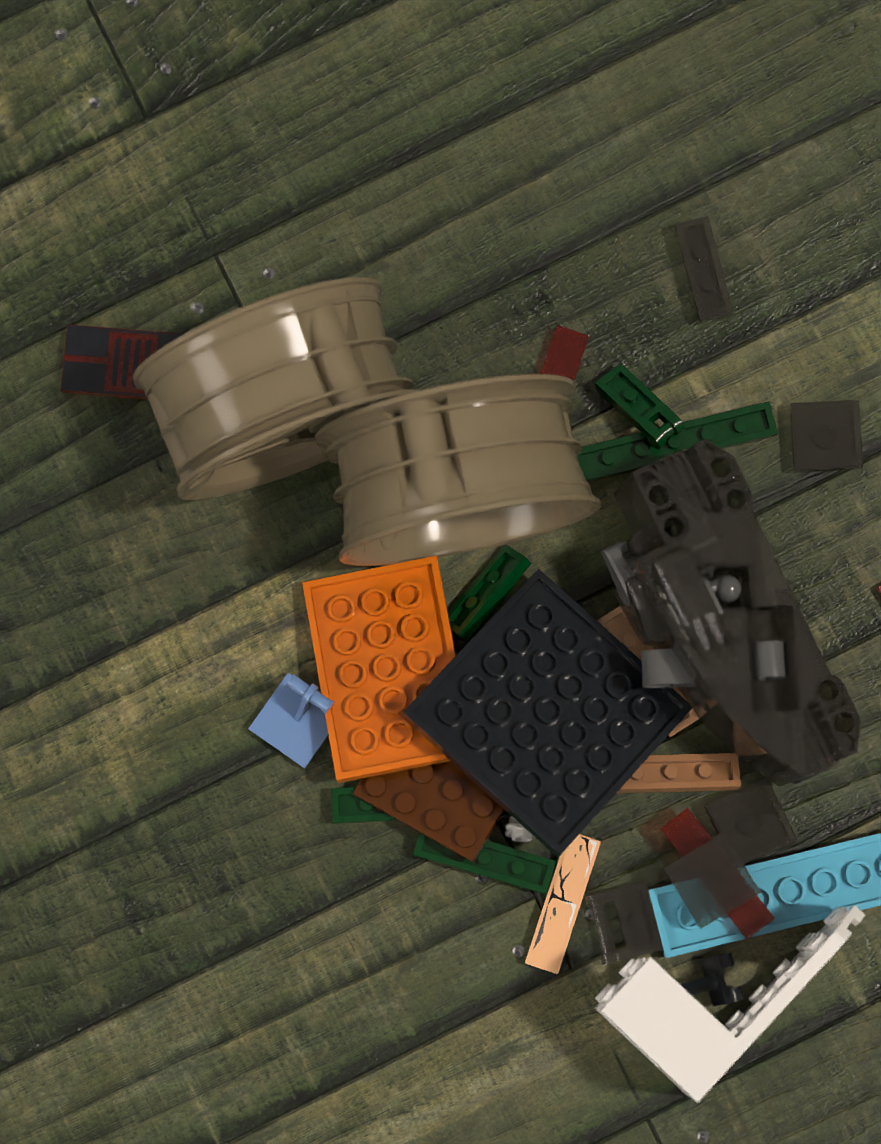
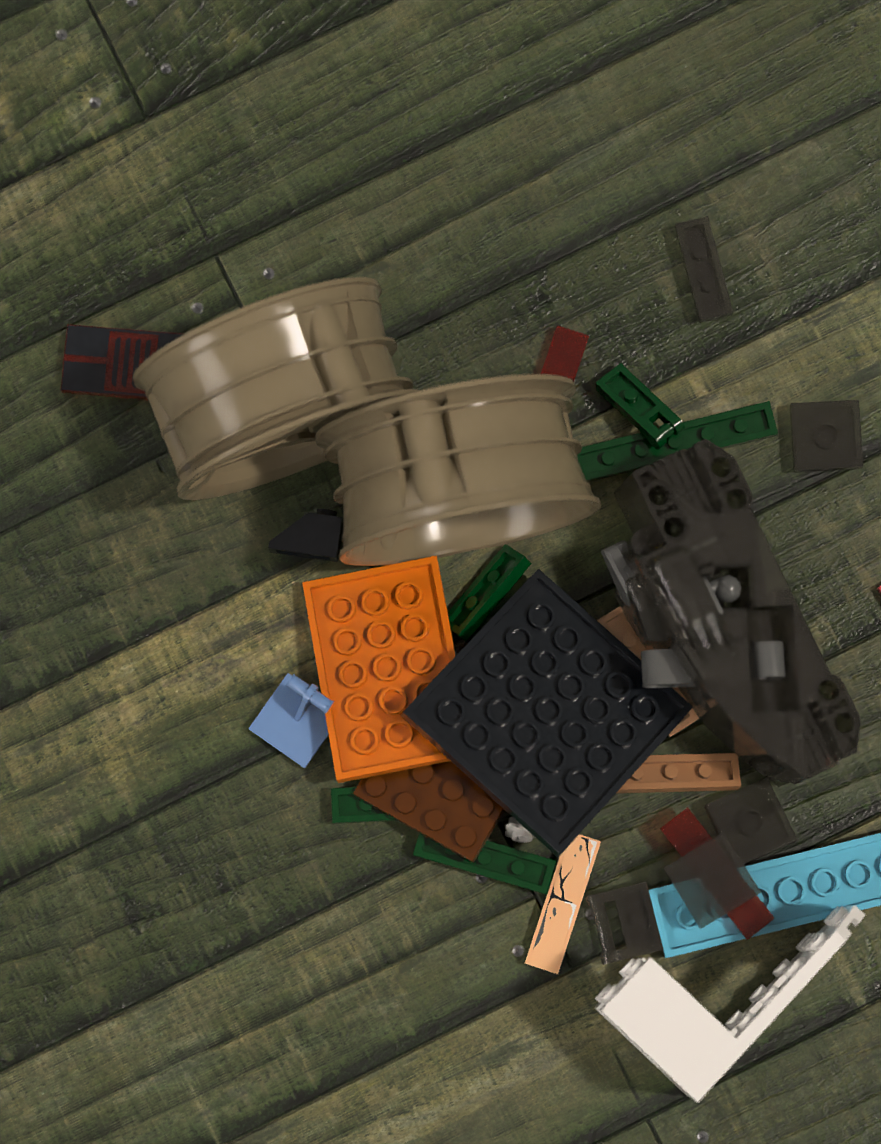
(311, 537): none -> black slope
(714, 981): black bar -> none

